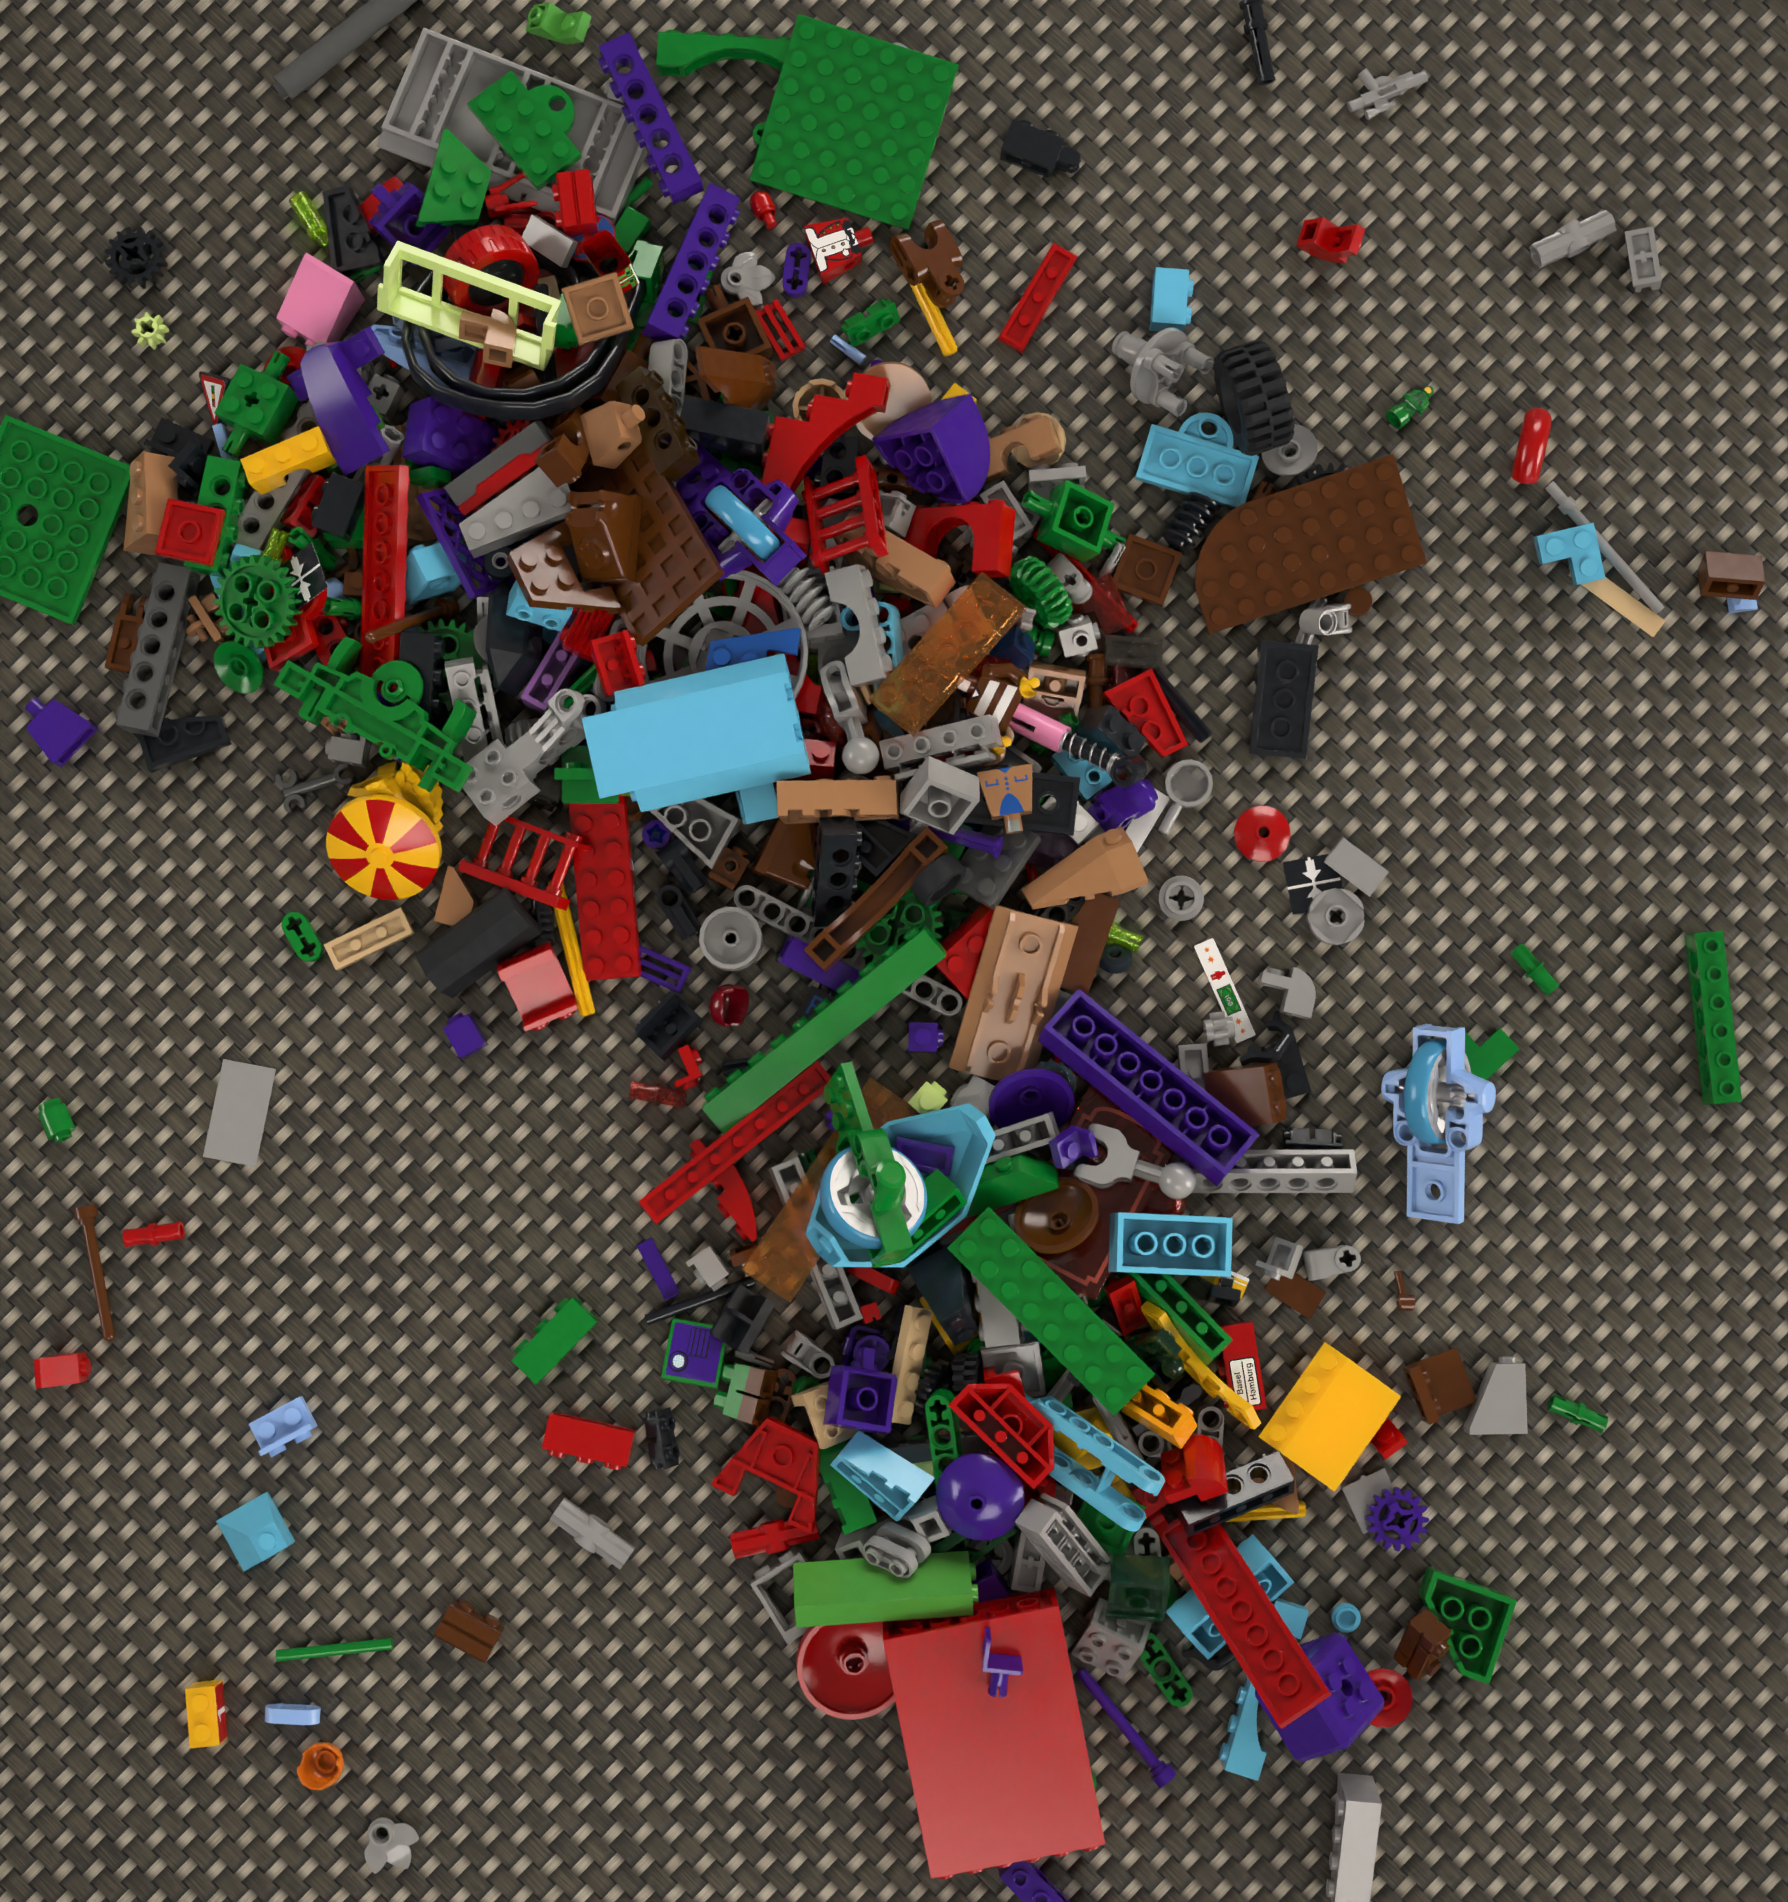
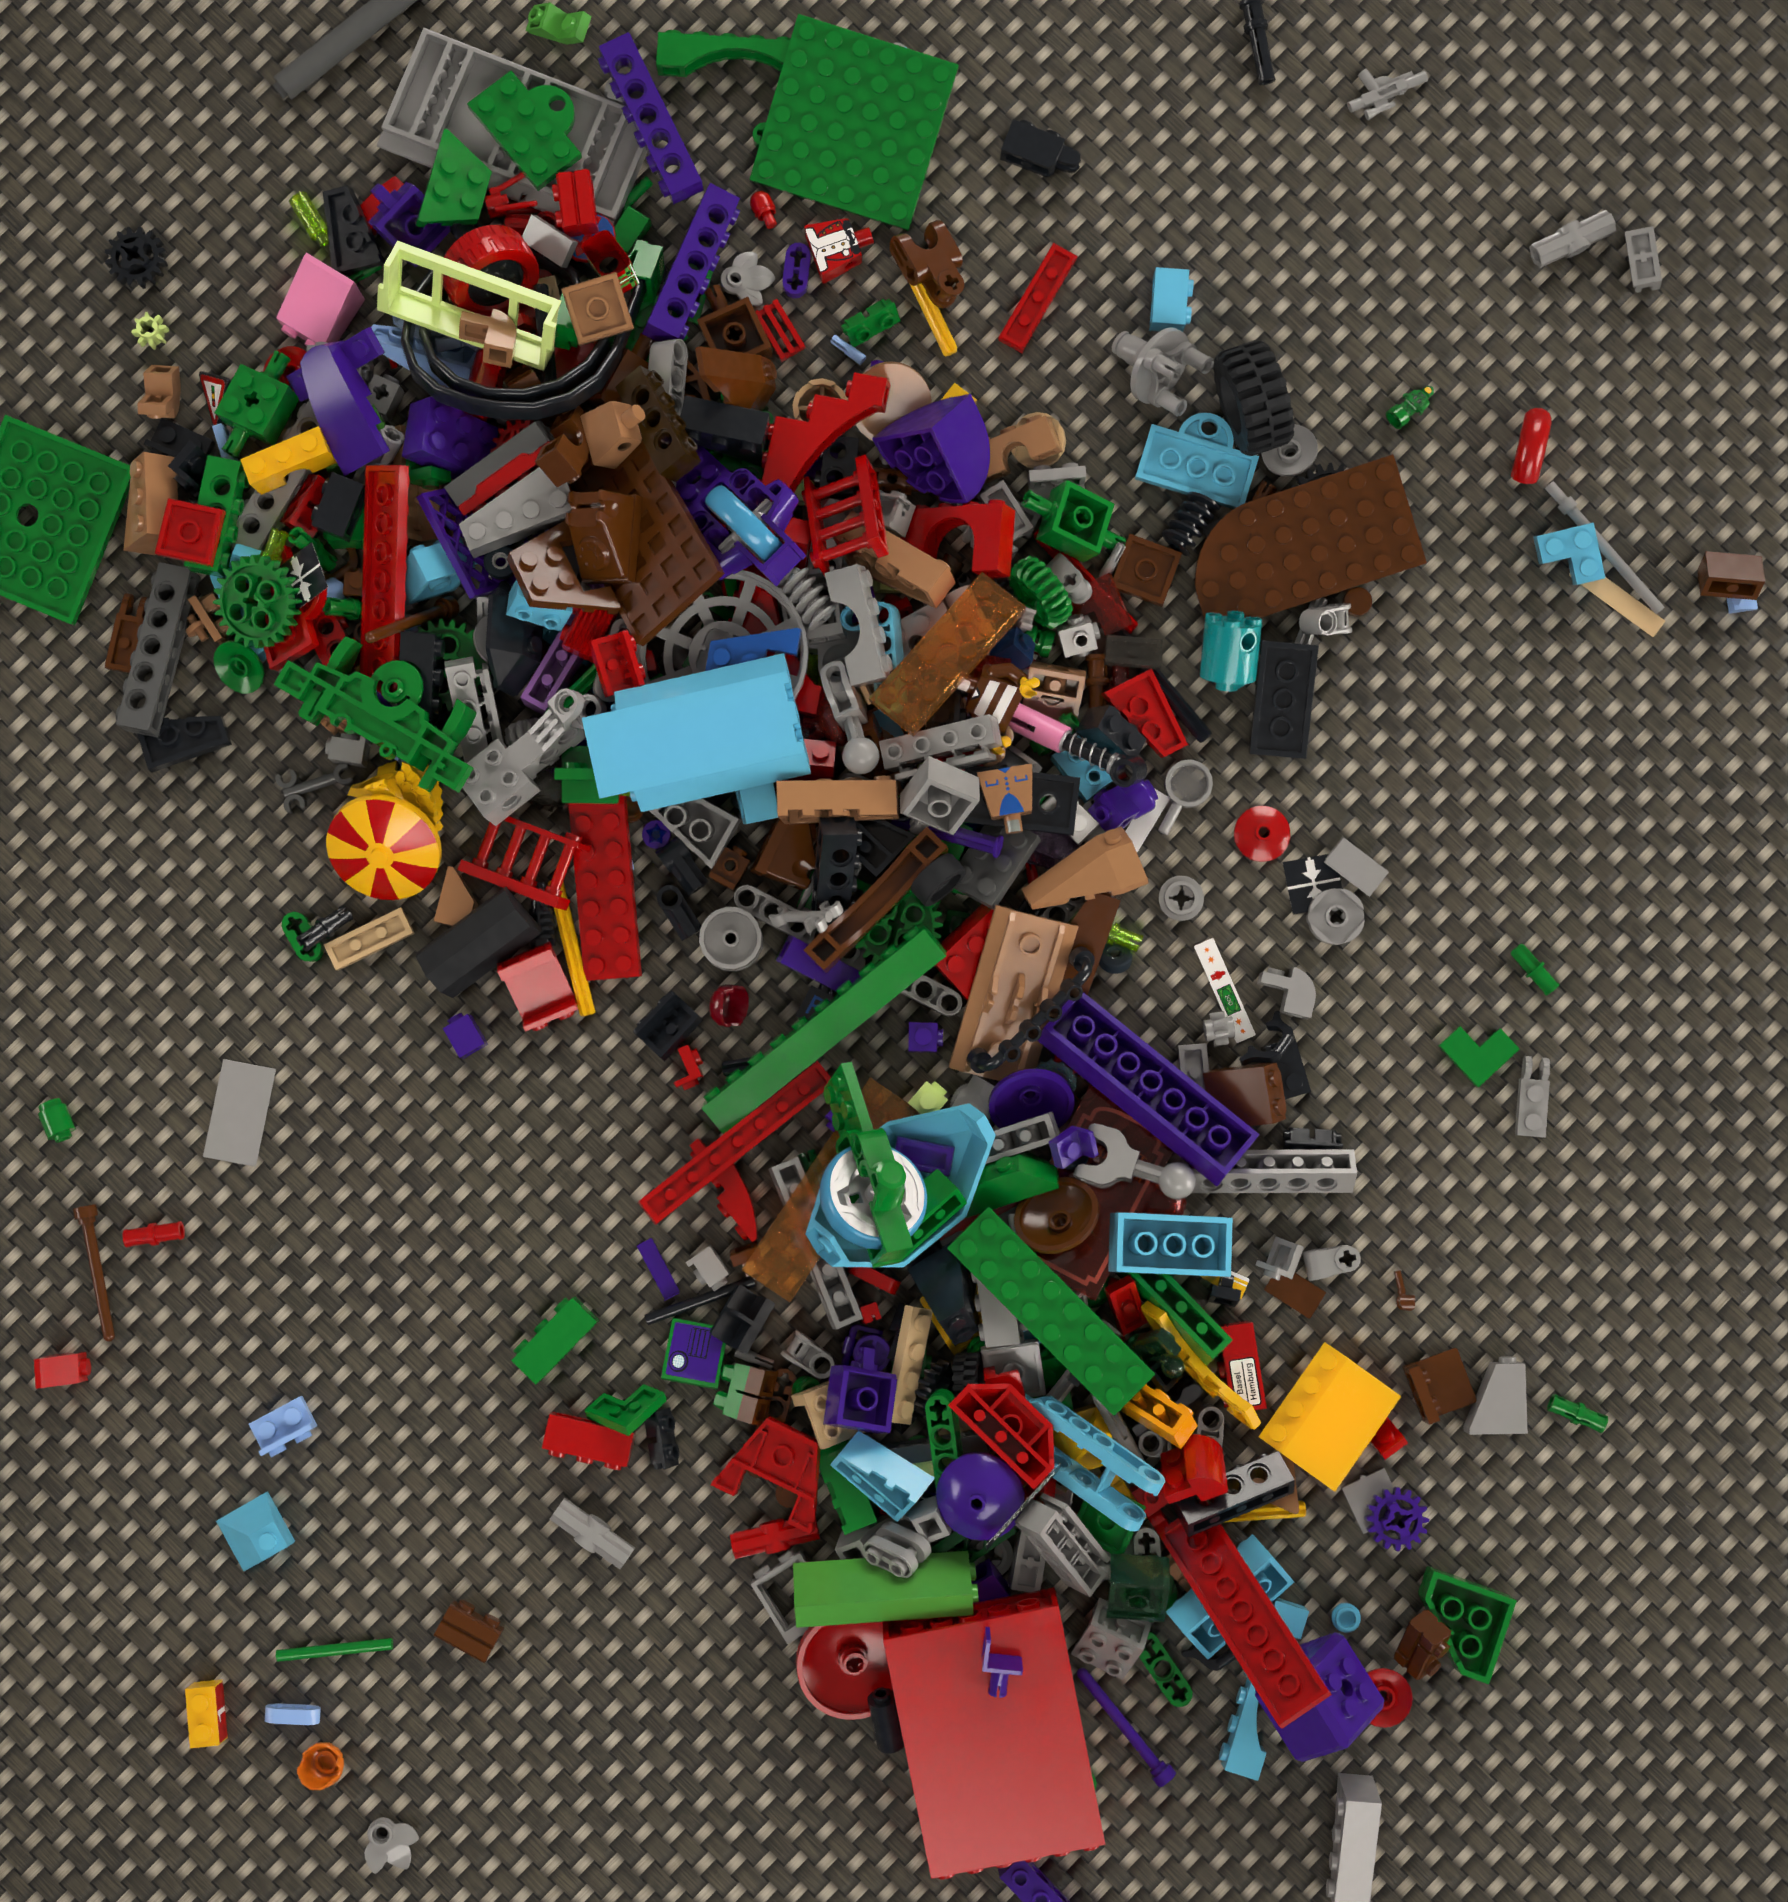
(58, 729): dark purple torso -> none
(161, 392): none -> medium nougat brick
(324, 928): none -> black pin
(627, 1414): none -> green plate
(657, 1094): clear red axle -> none
(681, 978): dark purple tile -> none
(810, 918): none -> light grey bar
(885, 1720): none -> black brick
(1023, 1506): none -> black sticker
(1050, 1009): none -> black bar
(1230, 650): none -> teal cylinder
(1328, 241): red brick -> none
(1437, 1103): light blue piece -> none
(1532, 1099): none -> light grey hinge
(1713, 1017): green brick -> none

